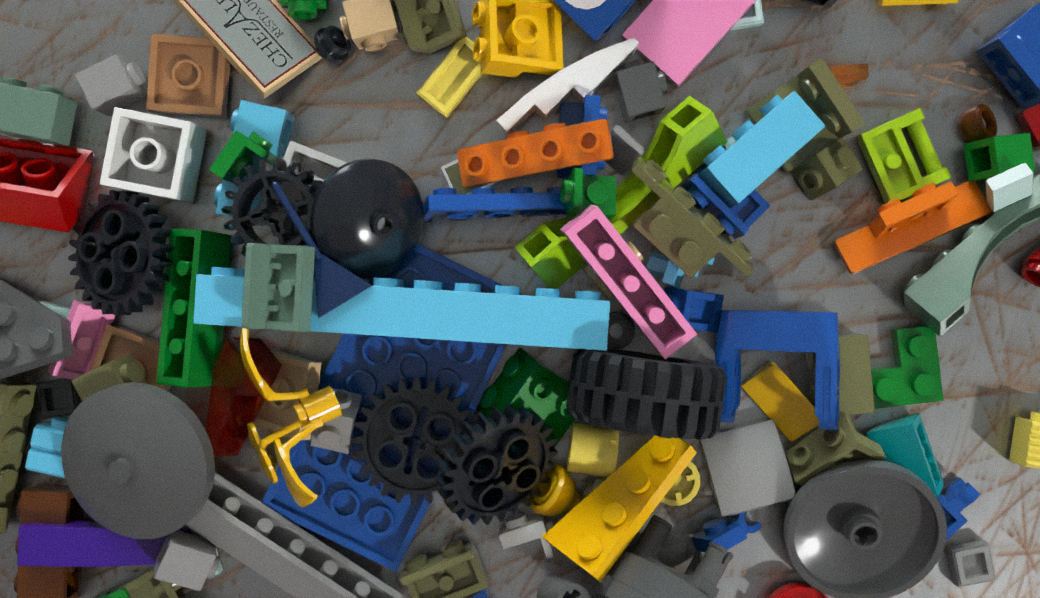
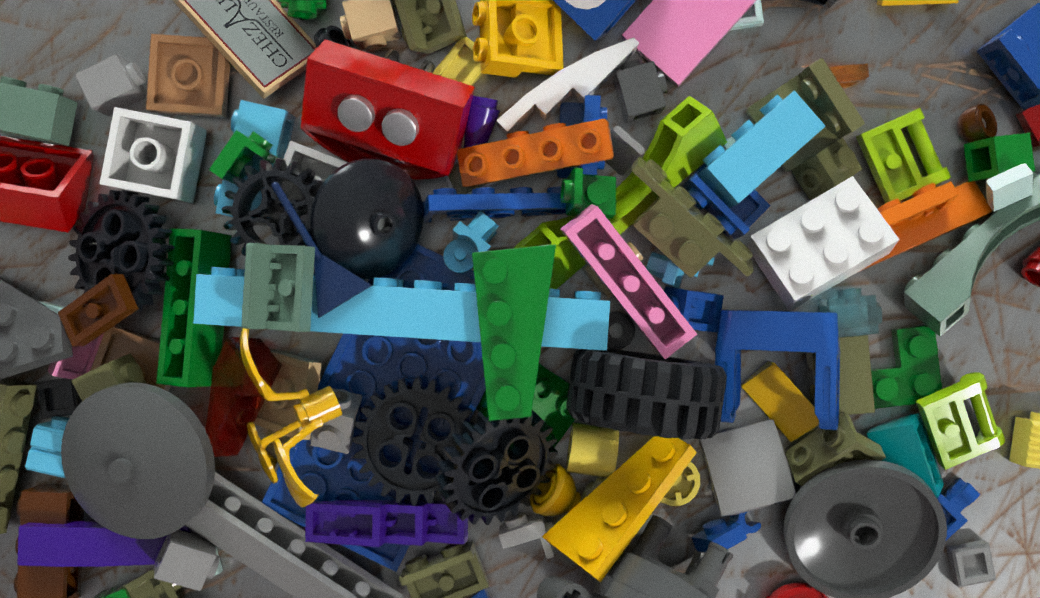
(98, 310): none -> reddish brown plate
(383, 522): none -> dark purple slope
(384, 107): none -> red piece
(467, 241): none -> medium azure hips
(480, 121): none -> dark purple cone
(512, 315): none -> green wing
(822, 243): none -> white brick
(856, 312): none -> clear light blue brick
(950, 425): none -> lime plate

